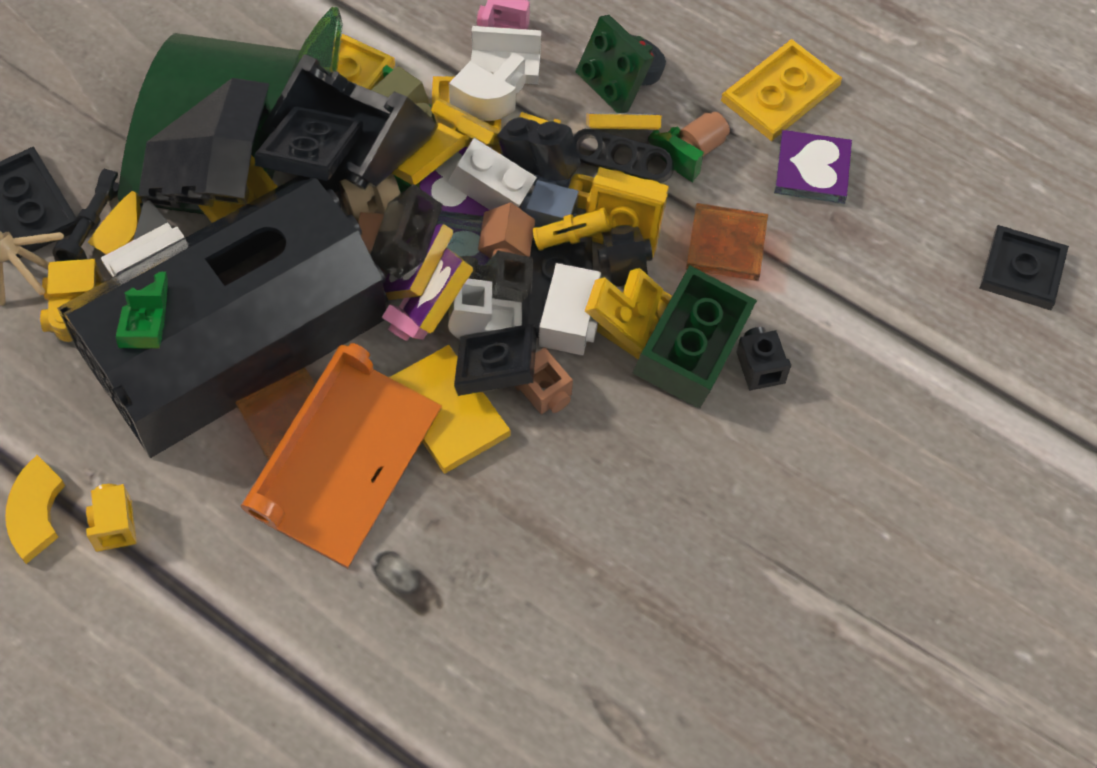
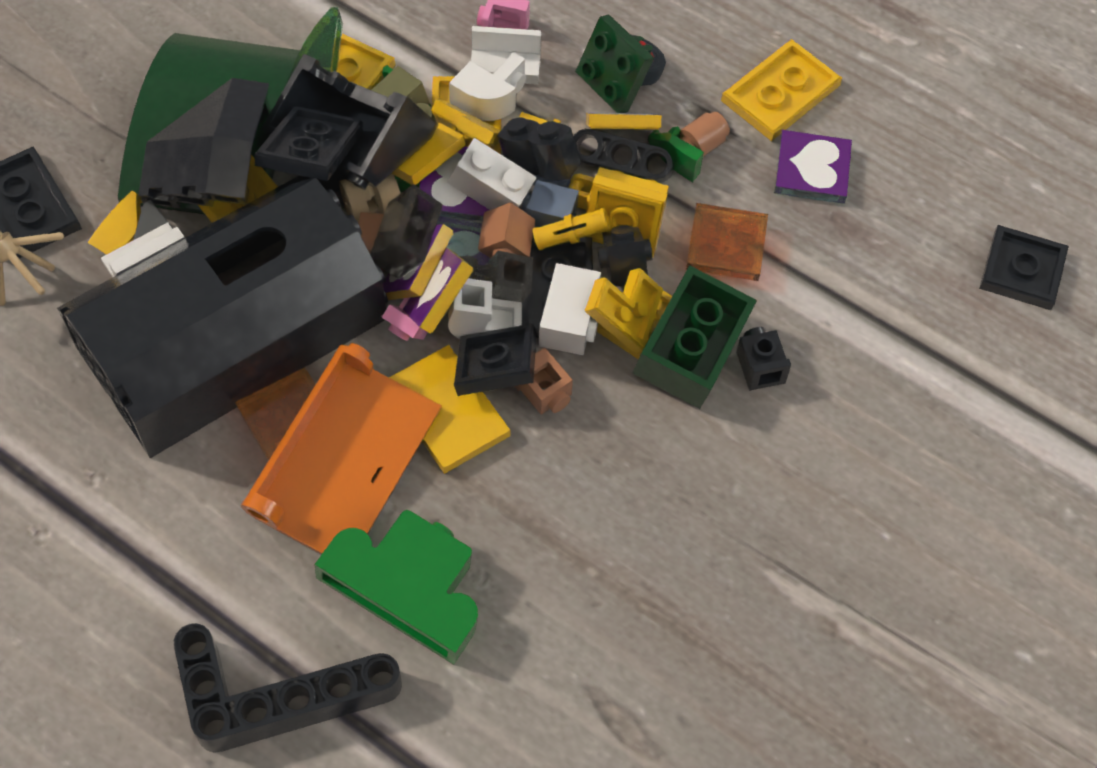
(30, 507): yellow tile -> none
(65, 282): yellow brick -> none
(87, 219): black piece -> none
(110, 518): yellow brick -> none
(144, 315): green slope -> none
(273, 697): none -> black beam
(407, 581): none -> green brick

